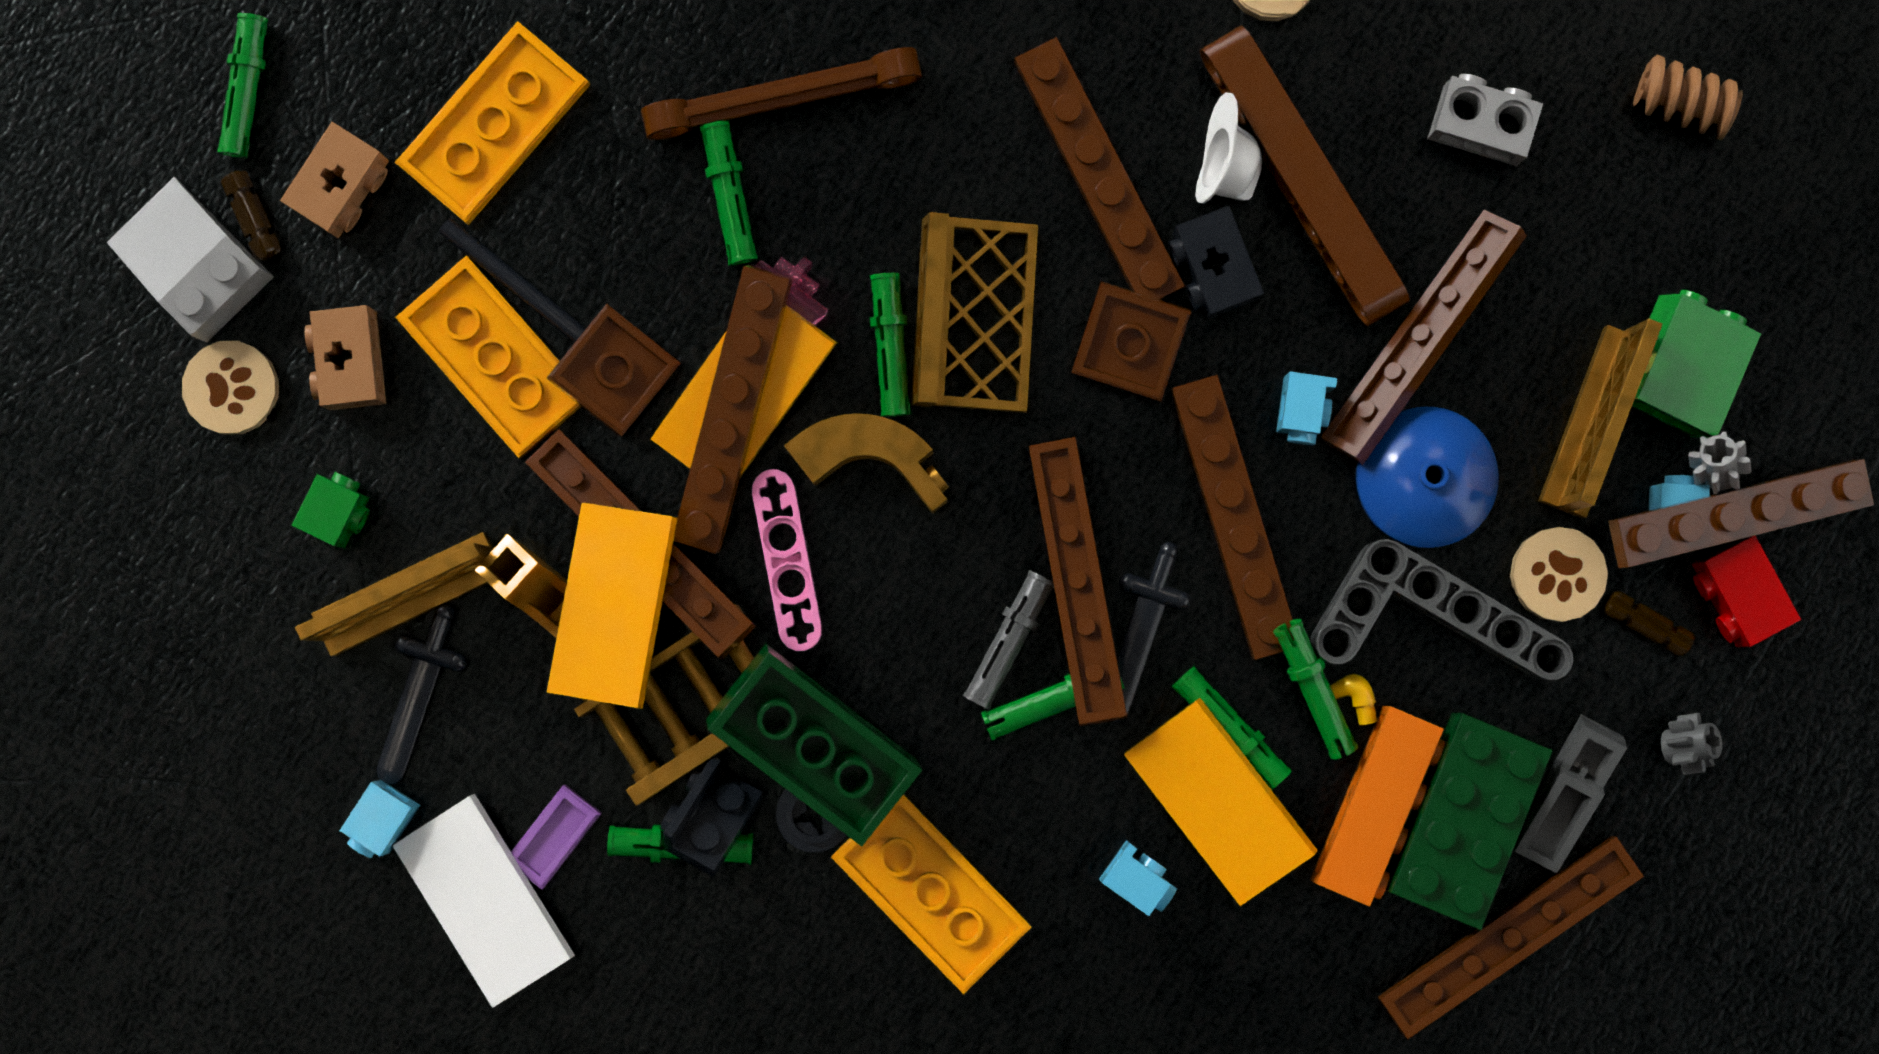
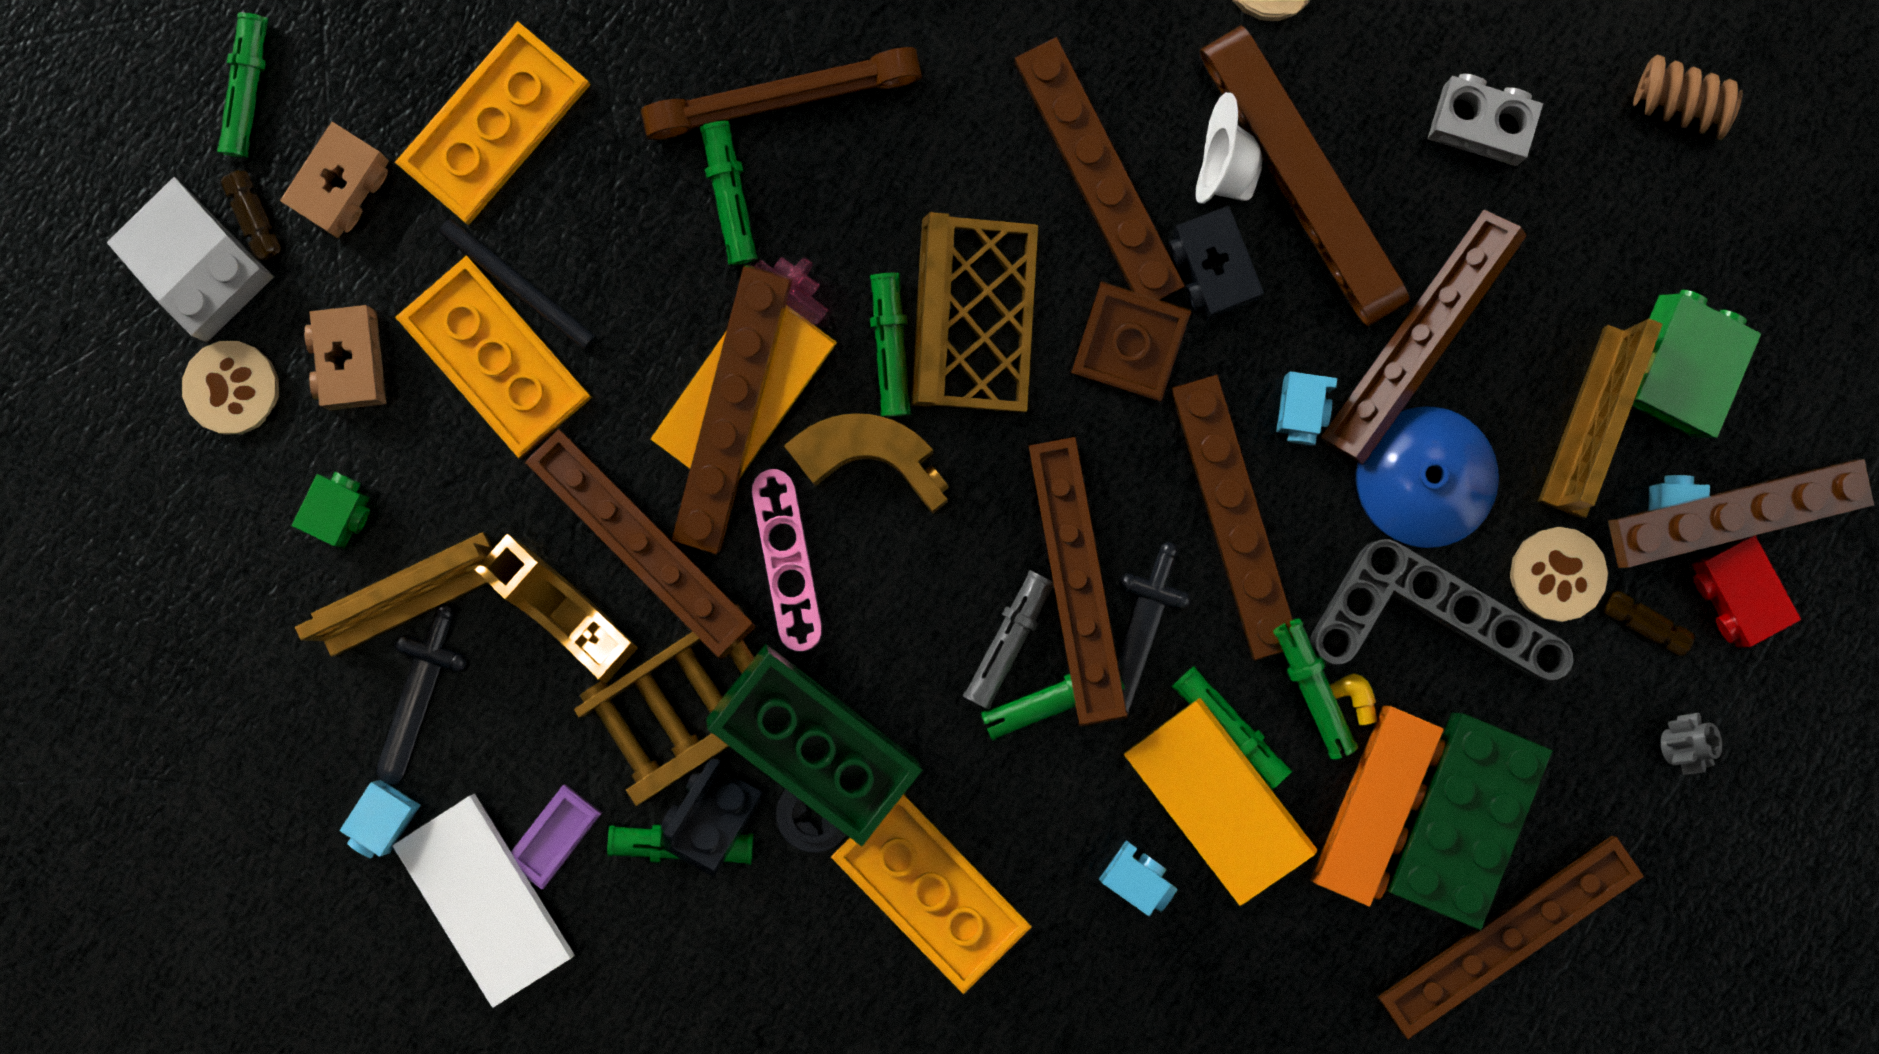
(612, 605): light orange tile -> none
(613, 370): reddish brown tile -> none
(1570, 793): dark grey slope -> none
(1719, 462): light grey gear -> none

